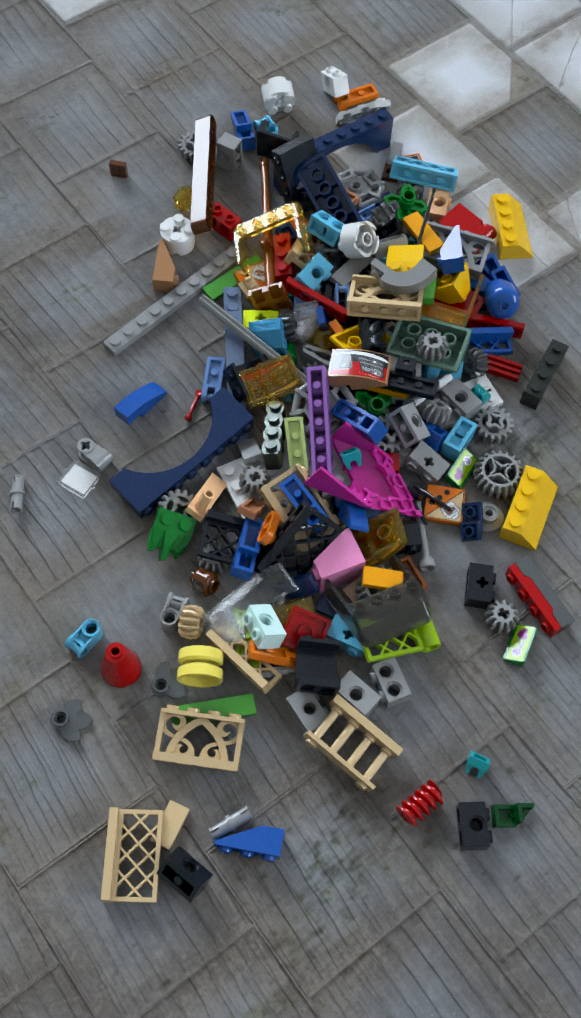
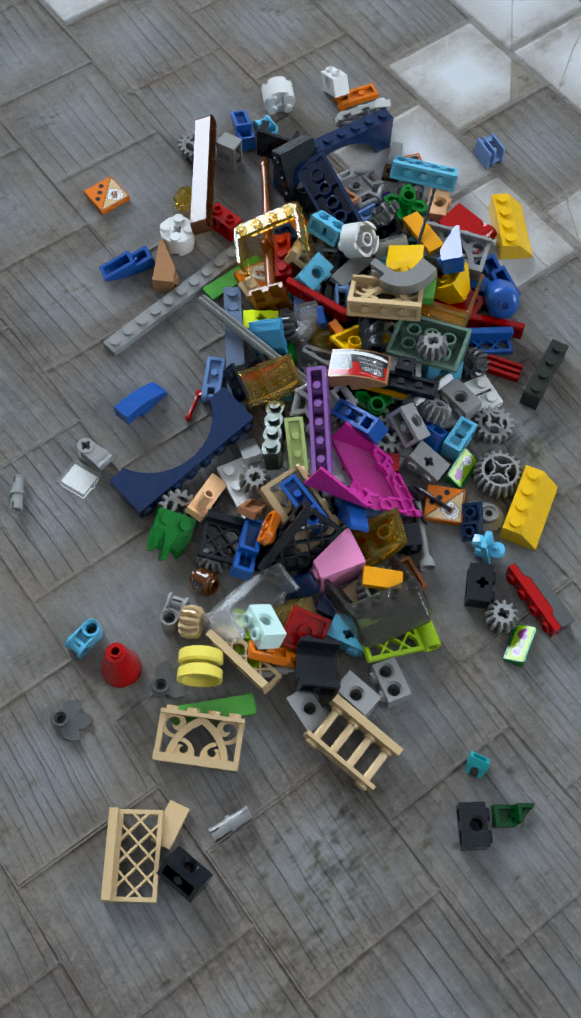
(107, 195): none -> tile
(118, 168): reddish brown tile -> none
(128, 264): none -> blue slope
(259, 841): blue slope -> none
(350, 455): teal tile -> none
(420, 803): red piece -> none
(481, 393): teal tile -> none
(486, 150): none -> medium blue piece
(486, 547): none -> medium azure hips

